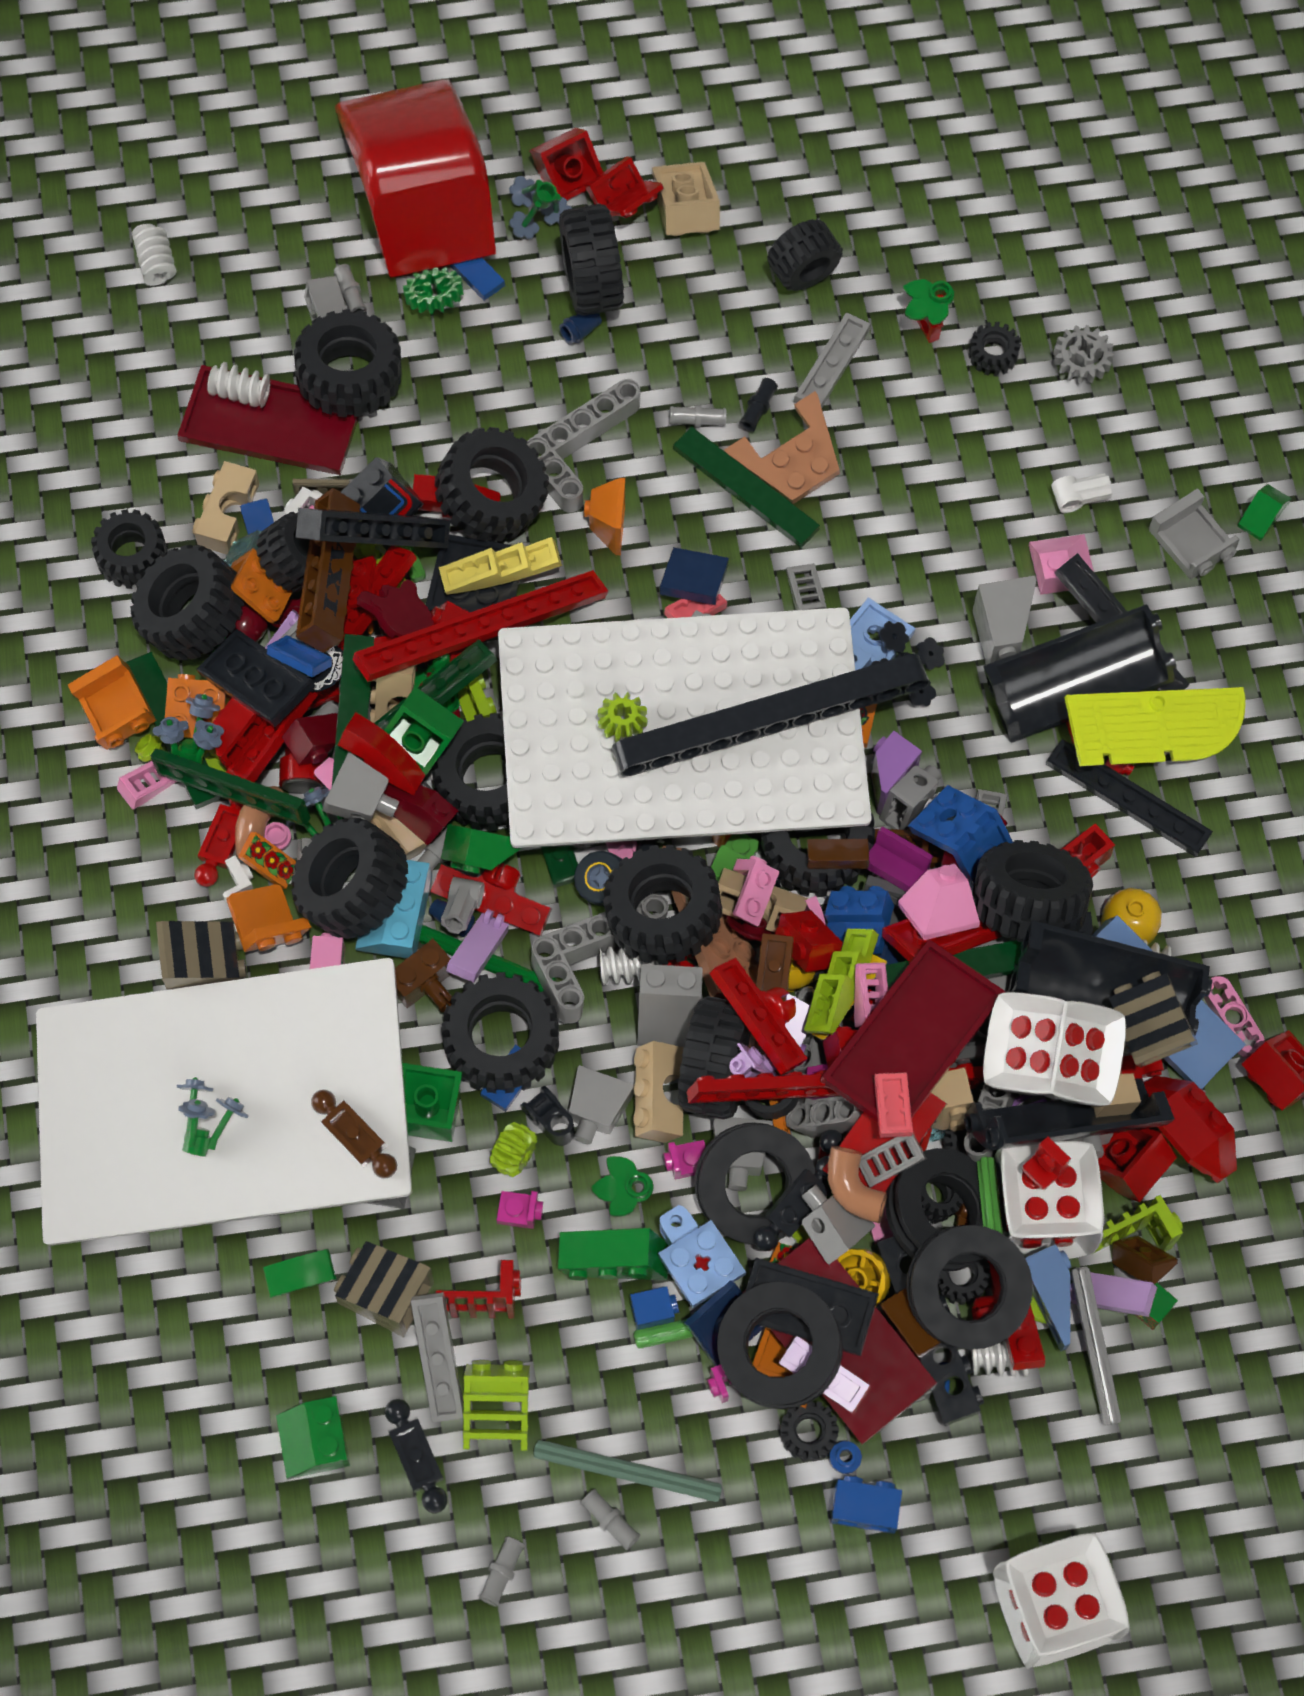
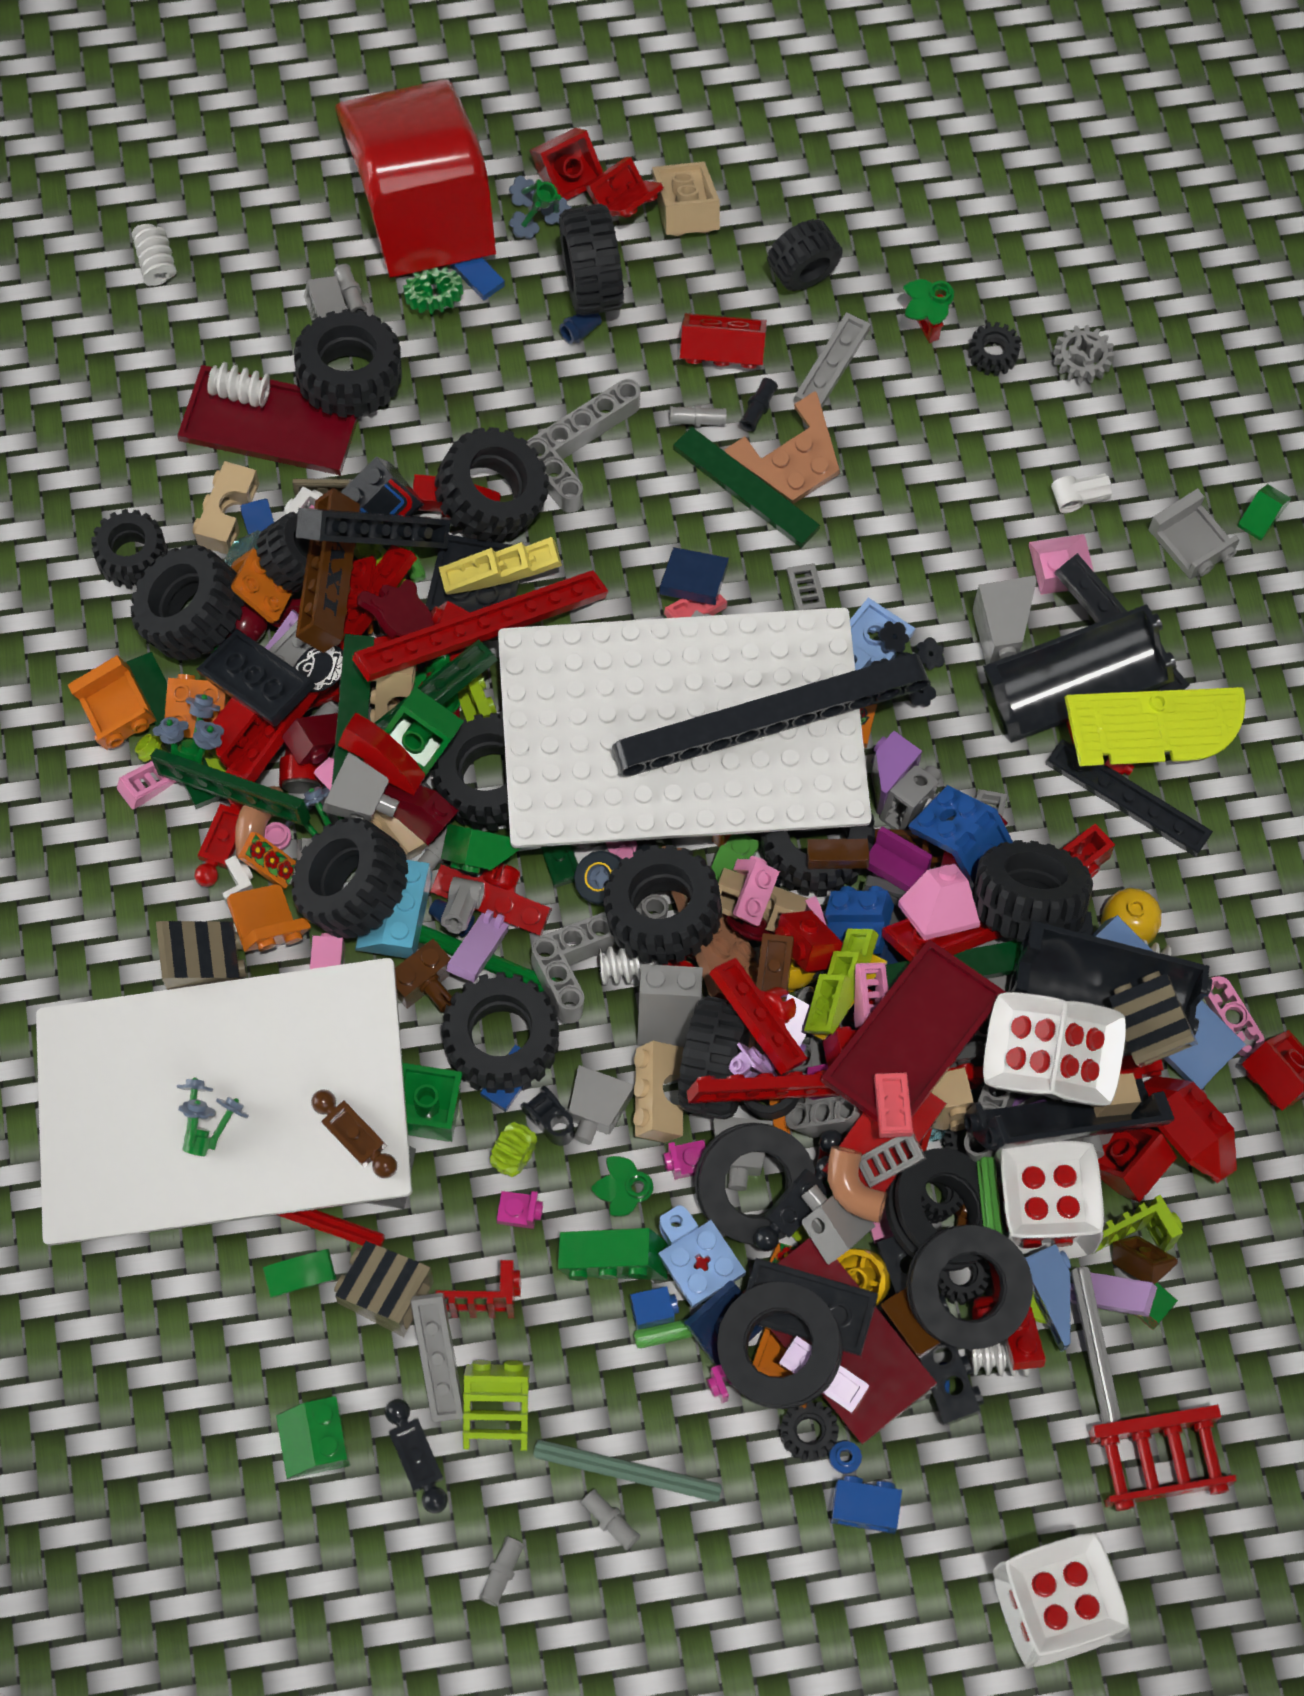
(299, 656): blue tile -> none
(336, 1226): none -> red axle
(607, 513): orange slope -> none
(612, 721): lime gear -> none
(723, 340): none -> red slope
(1047, 1163): red bracket -> none
(1171, 1426): none -> red fence

